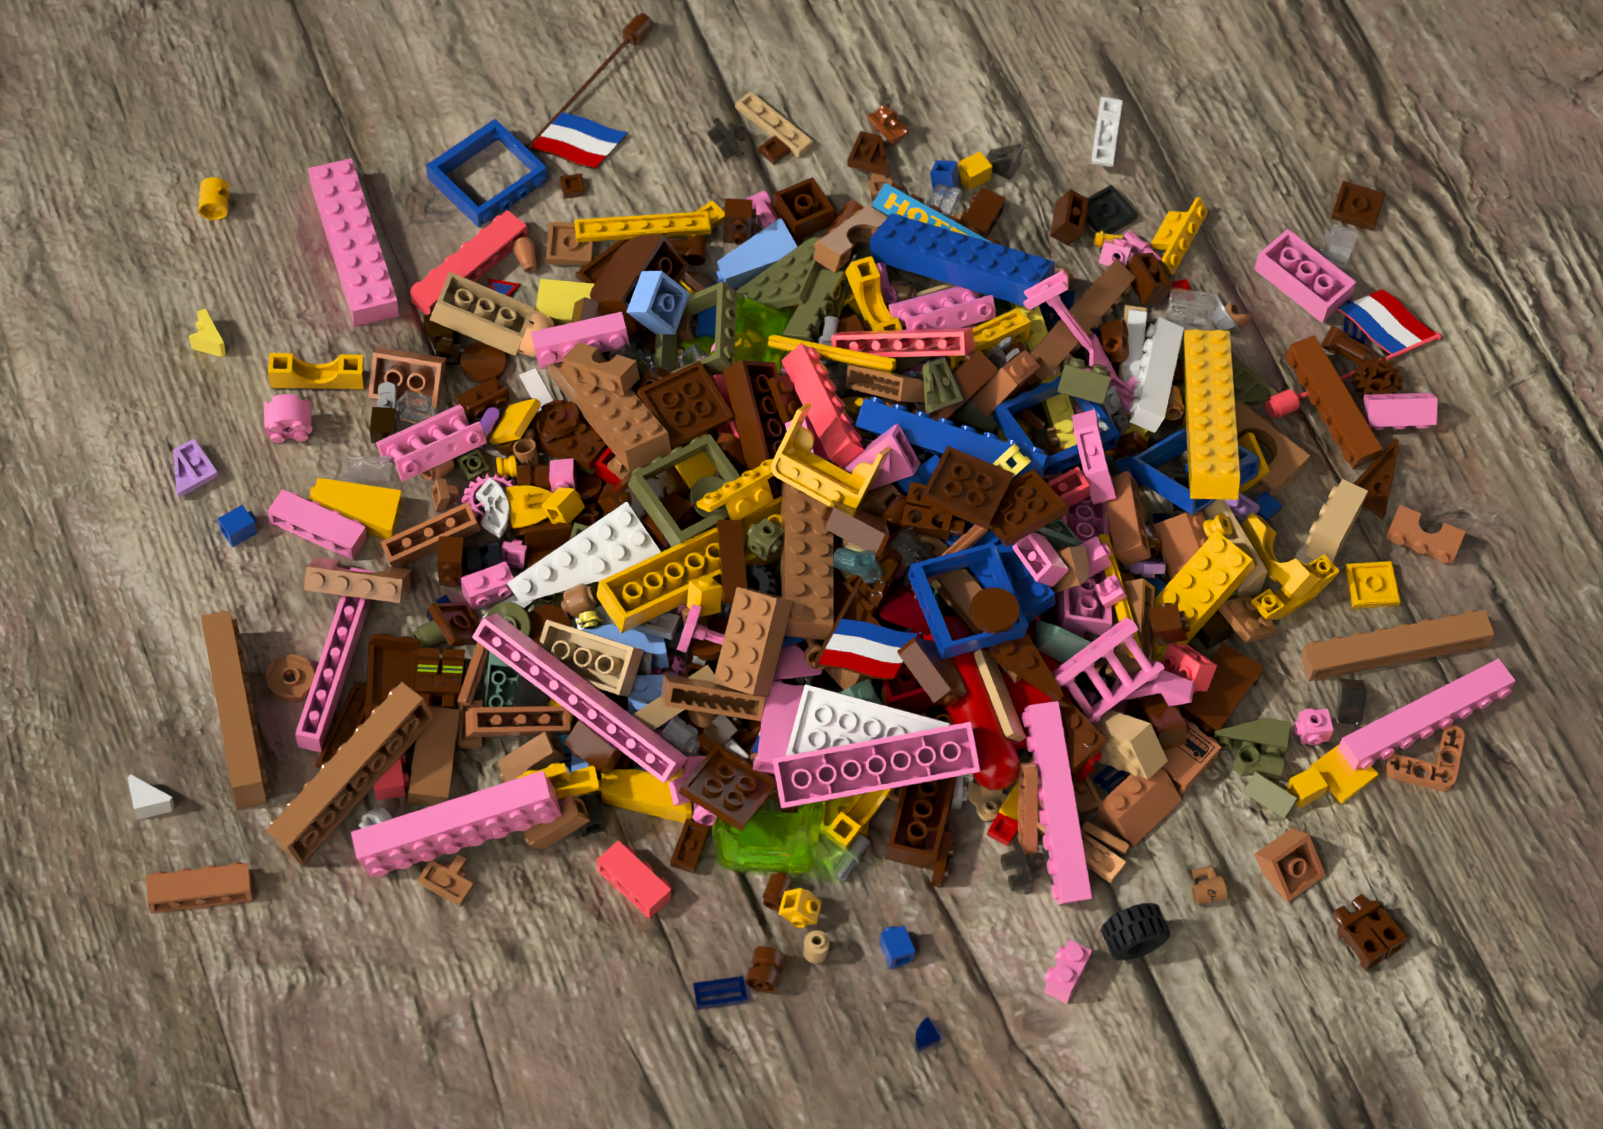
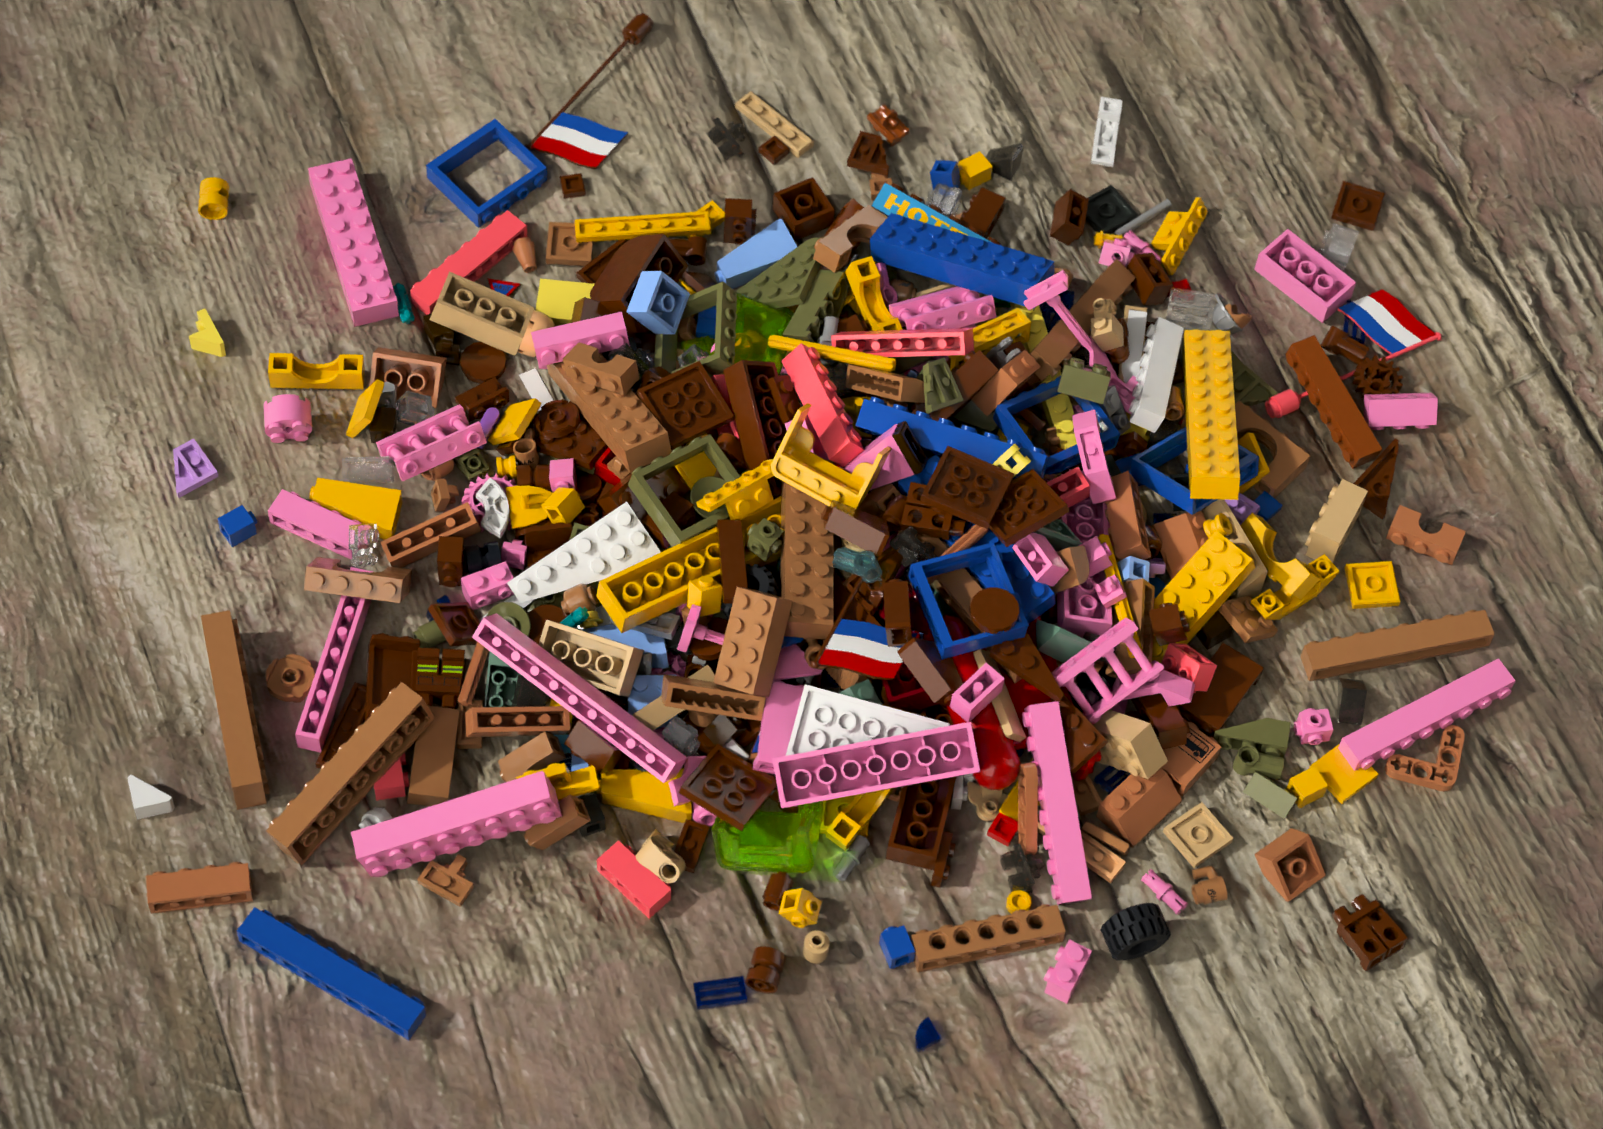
(332, 973): none -> blue brick
(361, 542): none -> clear plate
(365, 408): none -> yellow tile
(404, 306): none -> teal axle
(576, 617): none -> teal axle
(657, 853): none -> tan piece
(764, 212): bright pink piece -> none
(897, 612): none -> reddish brown slope
(910, 447): none -> dark brown tile
(977, 692): none -> bright pink brick
(1018, 900): none -> yellow tile
(1046, 916): none -> medium nougat brick
(1105, 328): none -> tan brick
(1133, 569): none -> light blue brick
(1144, 217): none -> light grey bar
(1164, 891): none -> bright pink pin
(1198, 835): none -> tan plate

